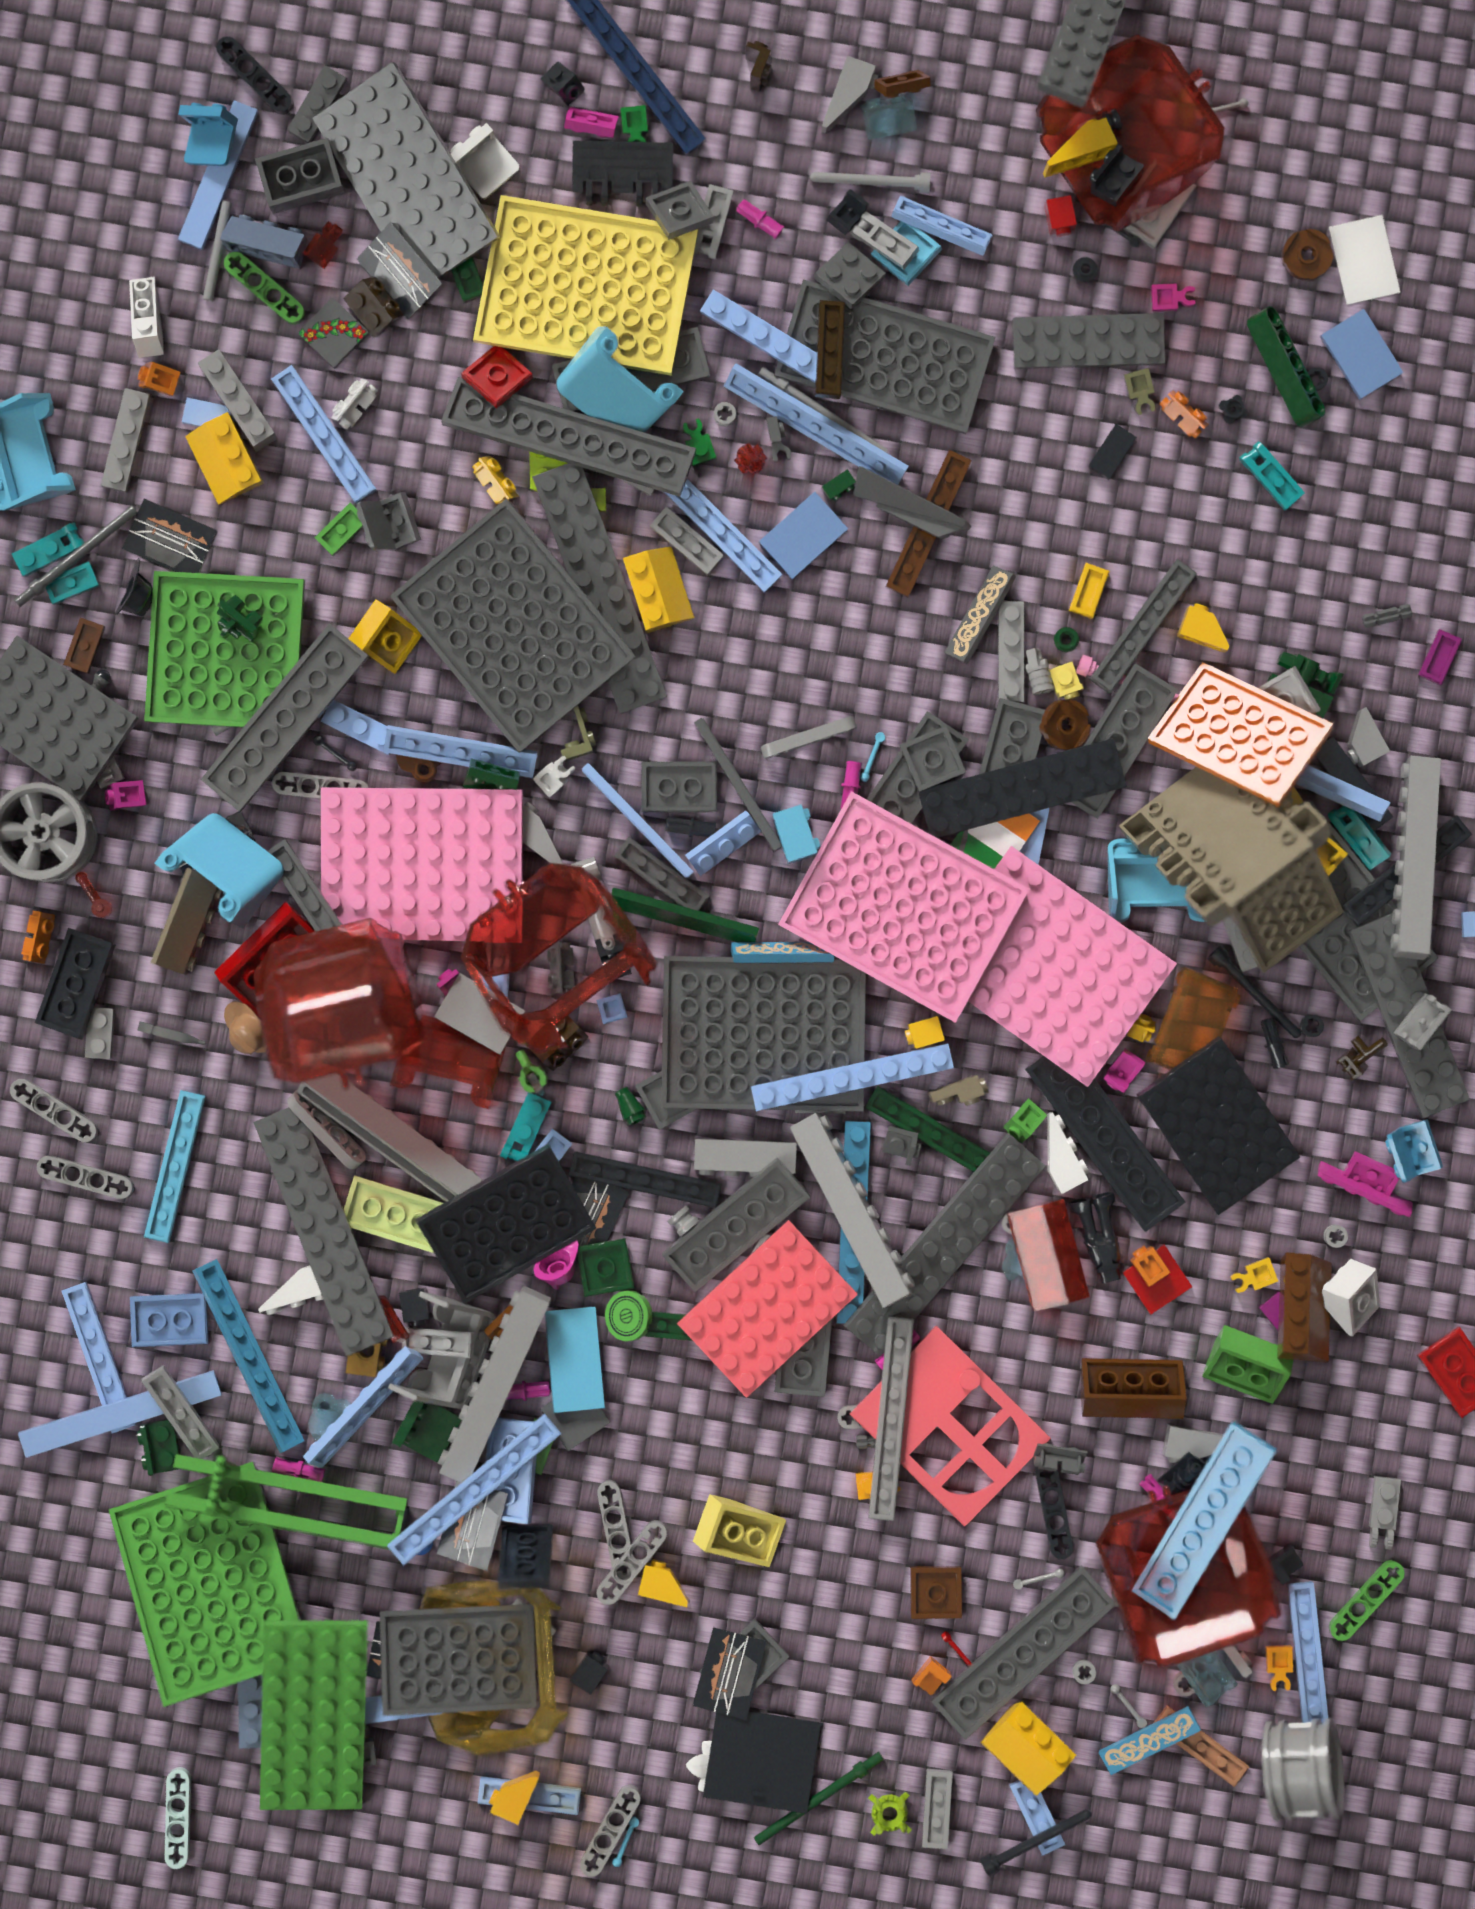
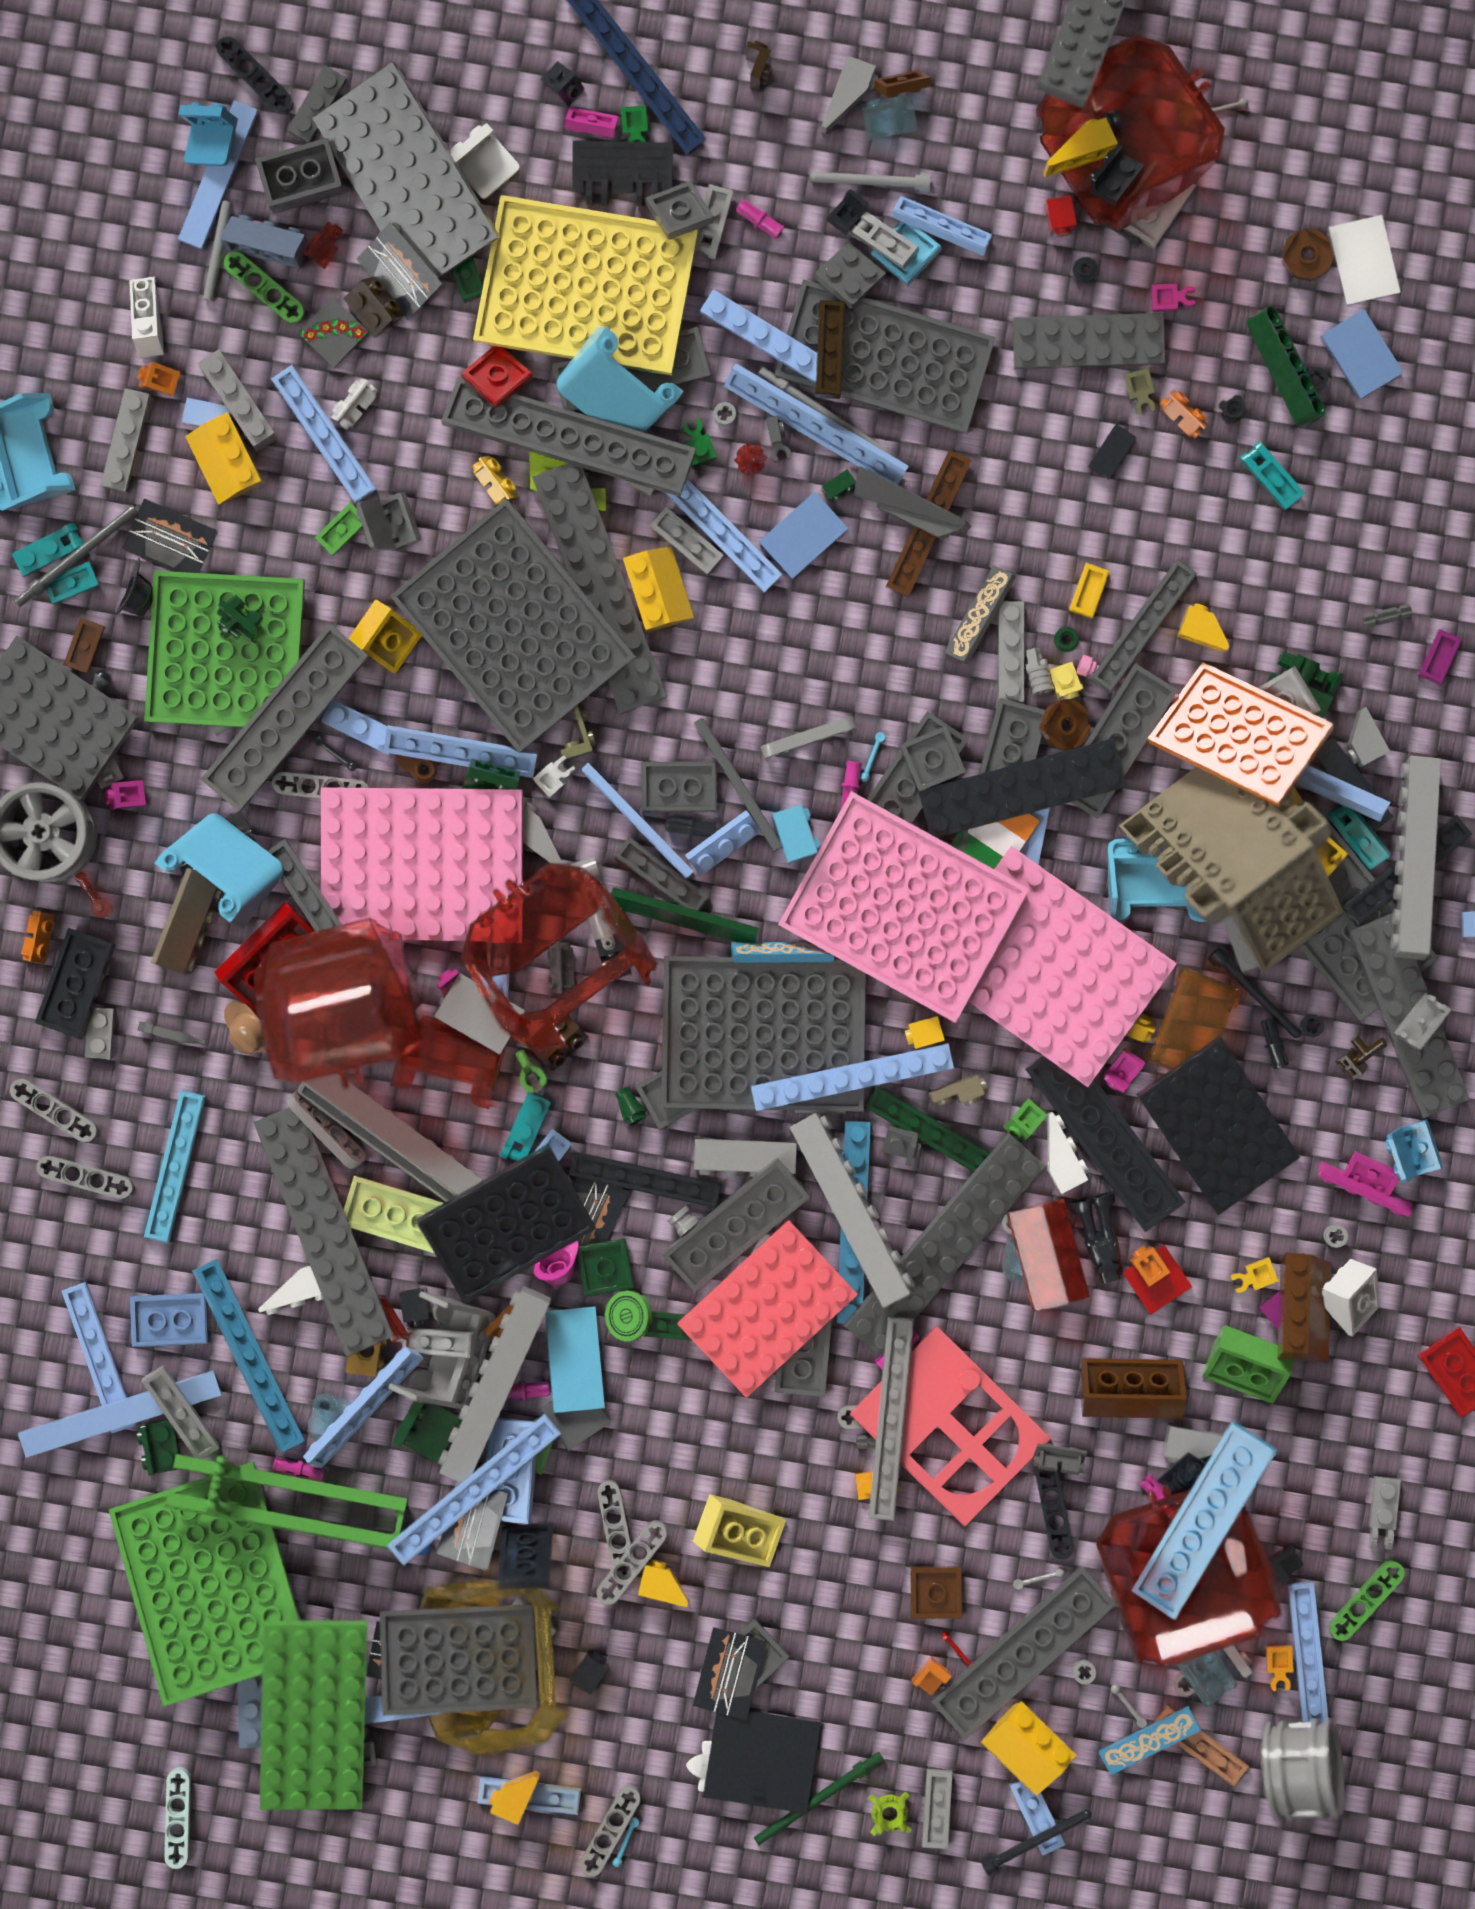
(612, 1008): medium blue tile -> none

